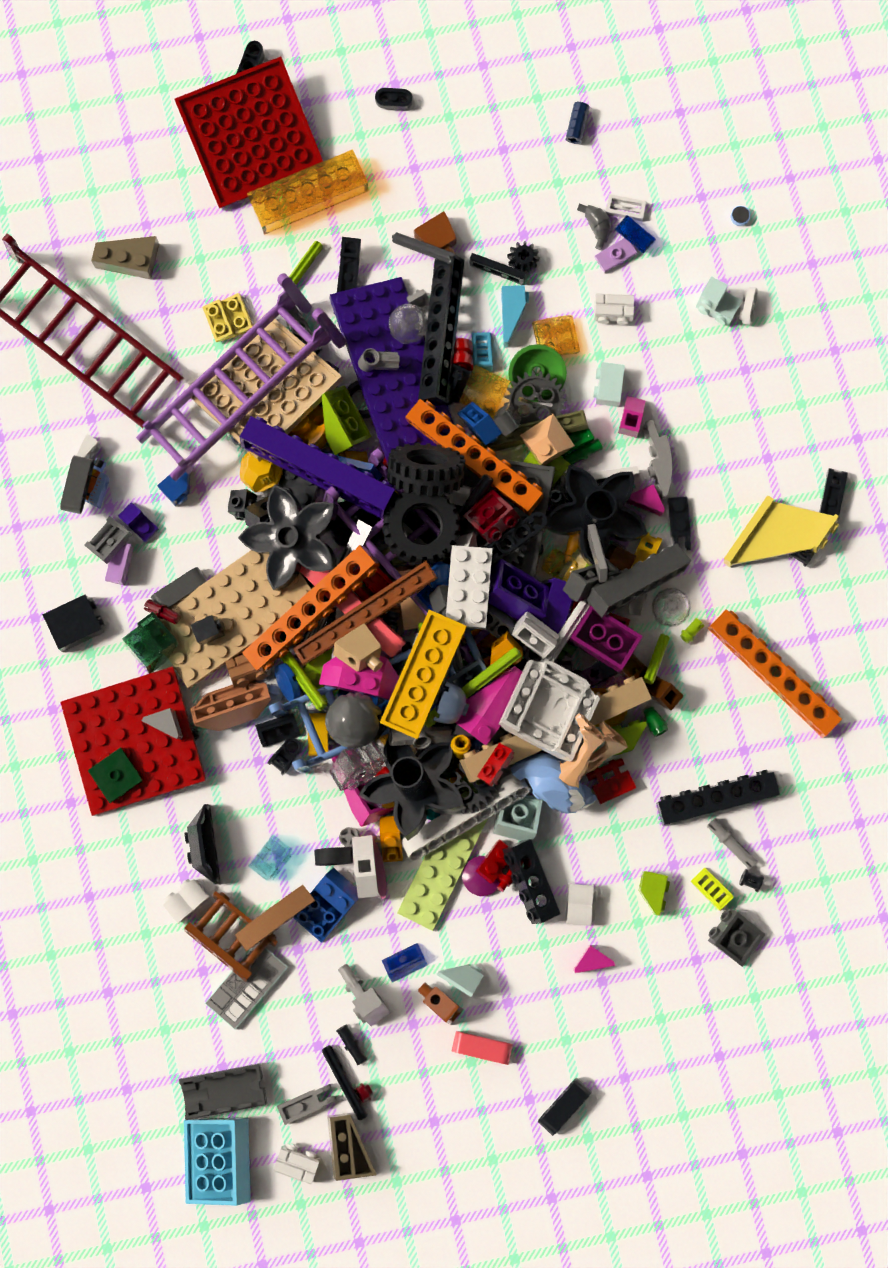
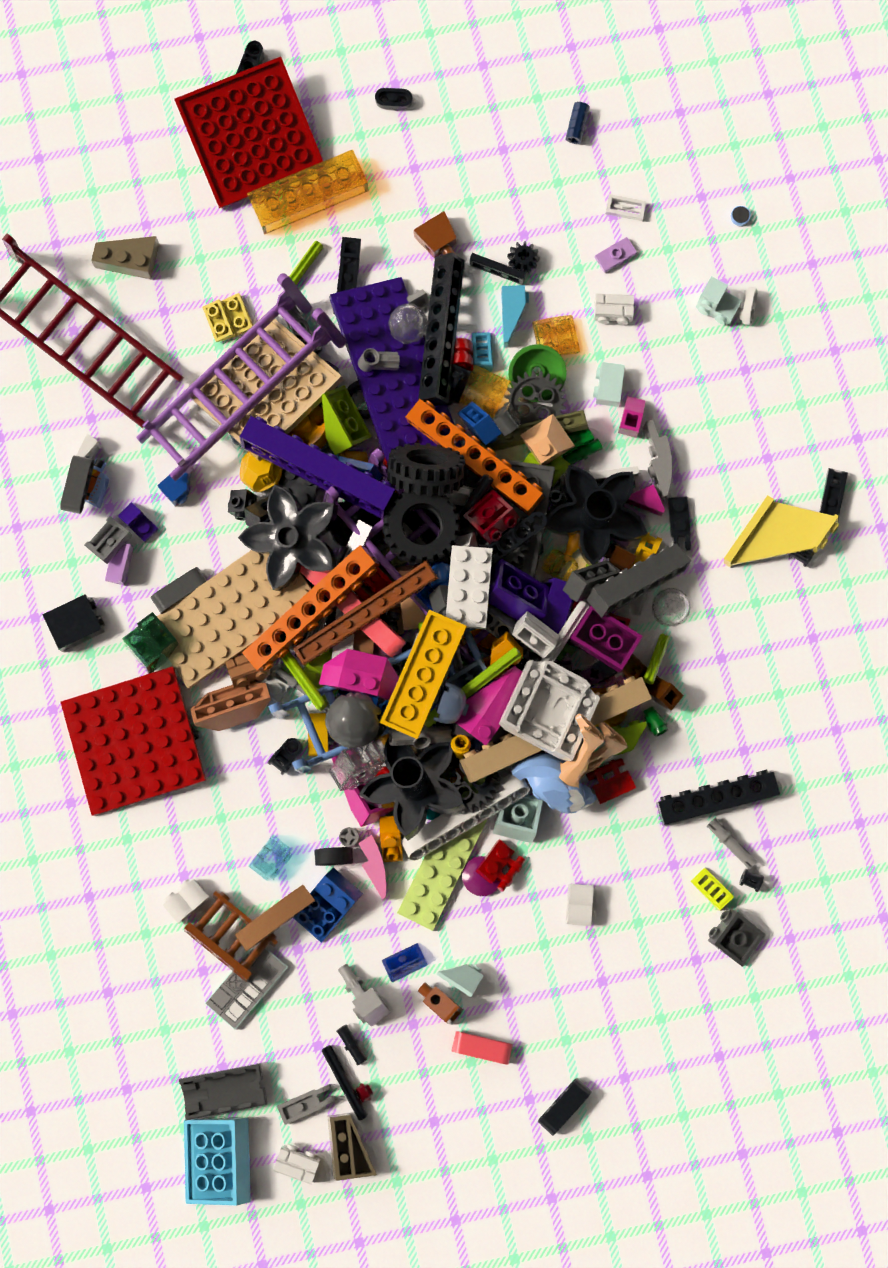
(115, 775): dark green plate -> none
(162, 611): dark red axle -> none
(166, 722): light grey slope -> none
(202, 845): black wedge -> none
(208, 629): black brick -> none
(277, 730): black hinge -> none
(286, 683): blue tile -> none
(359, 649): tan torso -> none
(365, 866): white slope -> none
(423, 248): black axle -> none
(492, 769): red hinge -> none
(539, 887): black brick -> none
(592, 960): dark pink slope -> none
(597, 553): light grey tile -> none
(598, 222): dark grey piece -> none
(635, 234): clear blue slope -> none
(652, 890): lime slope -> none
(691, 631): lime pin -> none
(777, 684): orange brick -> none

